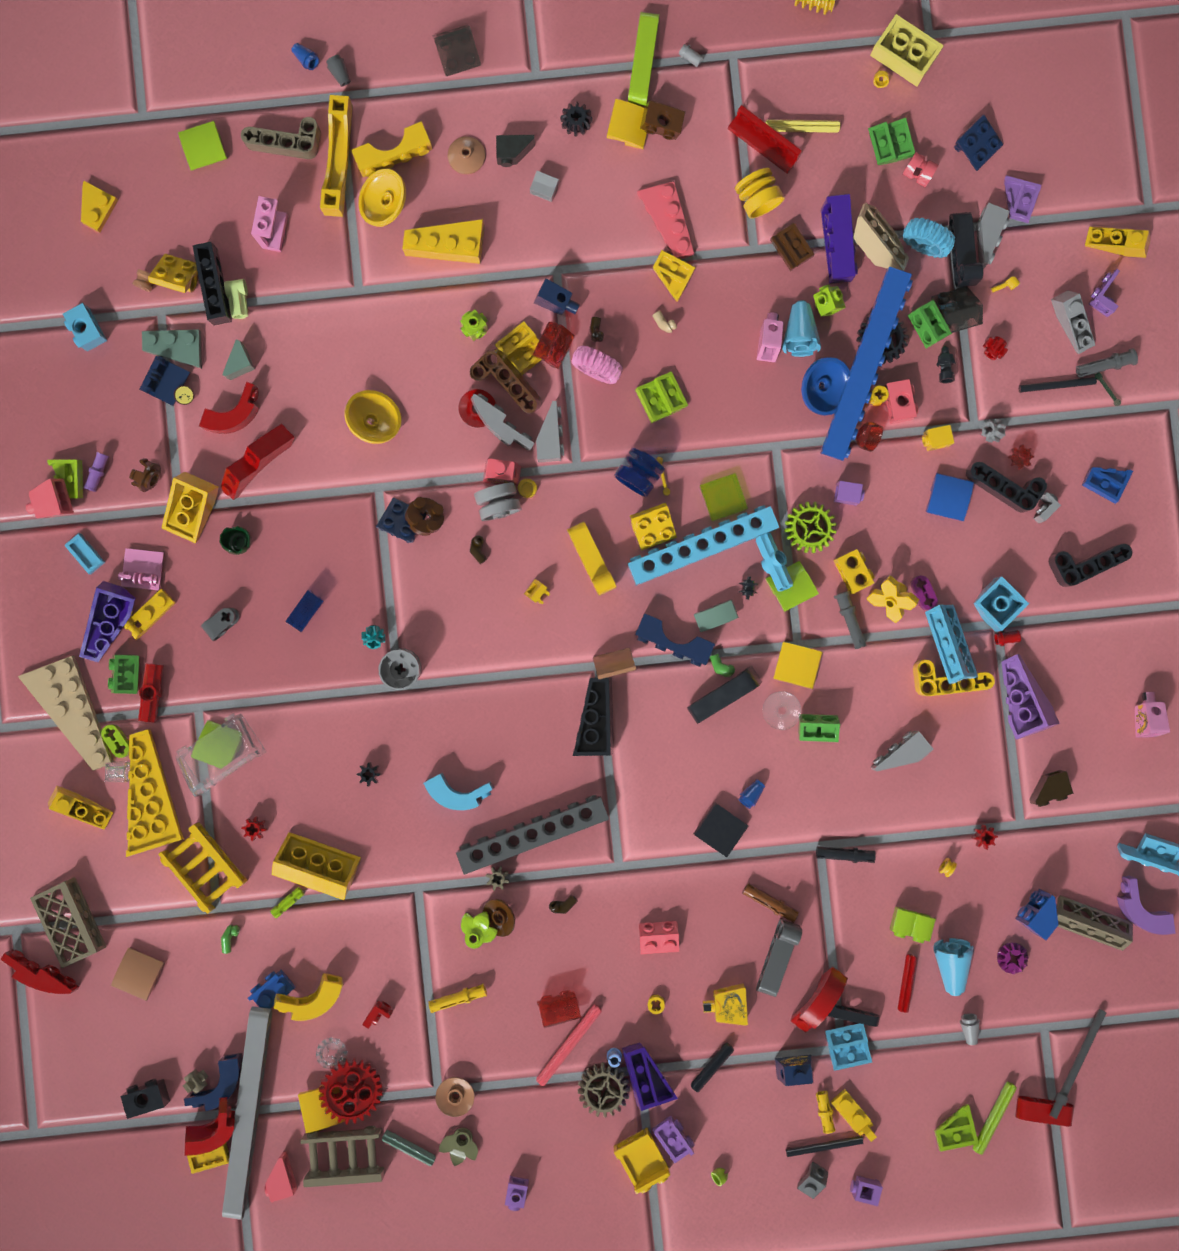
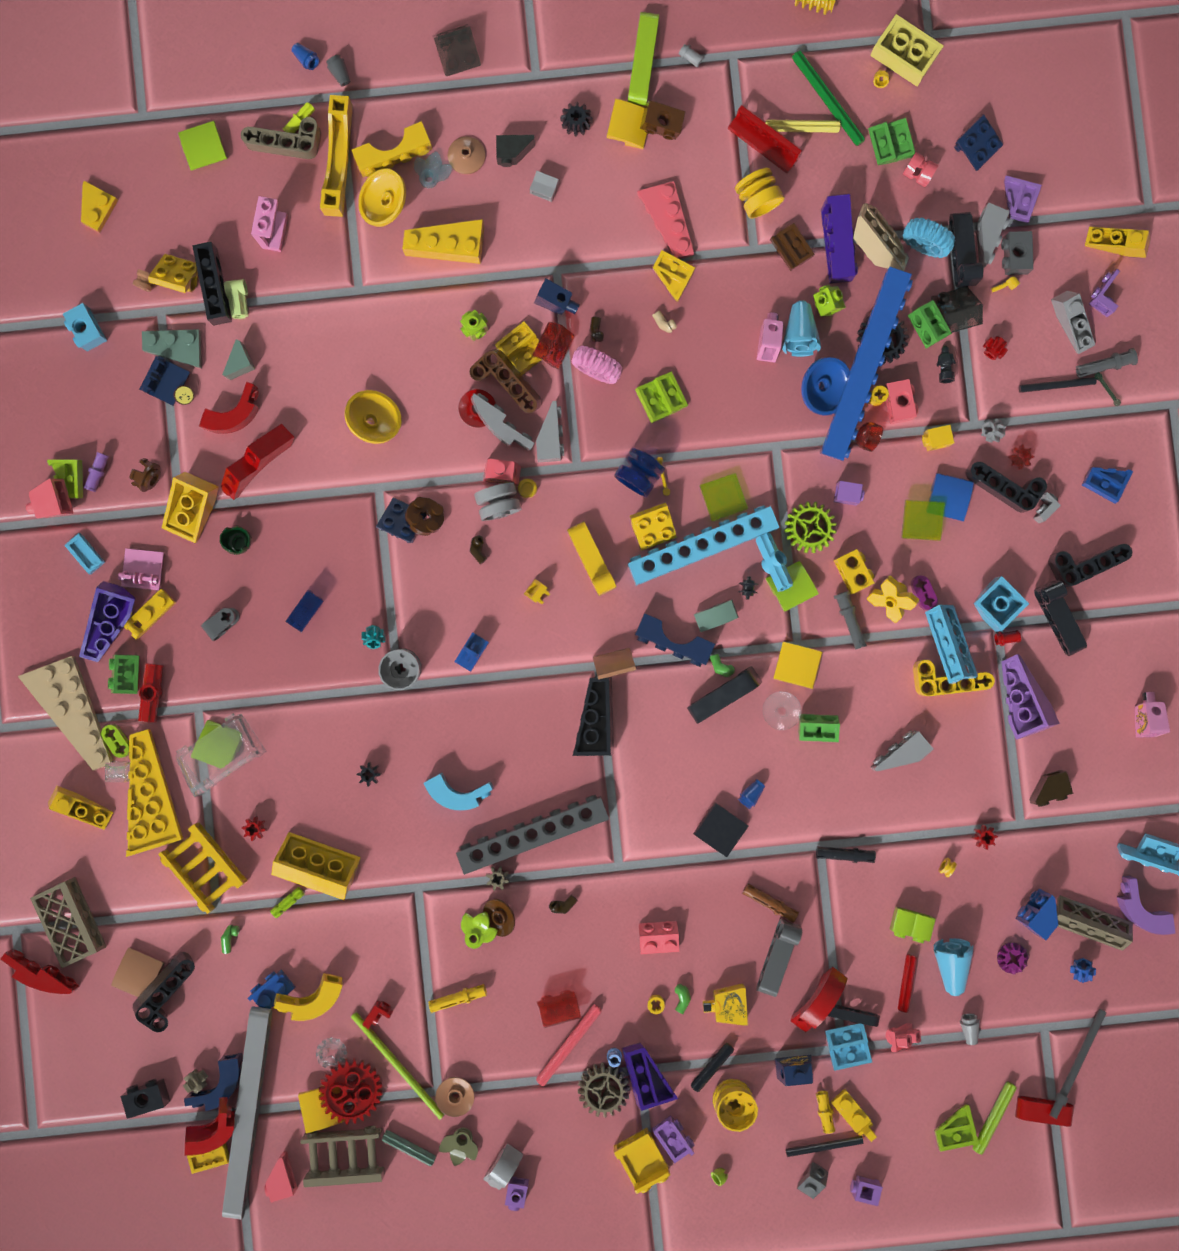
(179, 967): none -> black beam
(294, 124): none -> neon yellow axle
(398, 1066): none -> lime piece
(432, 168): none -> clear light blue plate
(471, 652): none -> blue hips
(504, 1167): none -> light grey brick
(684, 996): none -> bright green arm
(739, 1114): none -> yellow wheel
(828, 98): none -> green axle
(902, 1037): none -> coral hips
(922, 520): none -> clear neon green tile
(1023, 243): none -> dark grey brick
(1060, 617): none -> black beam
(1083, 970): none -> blue gear

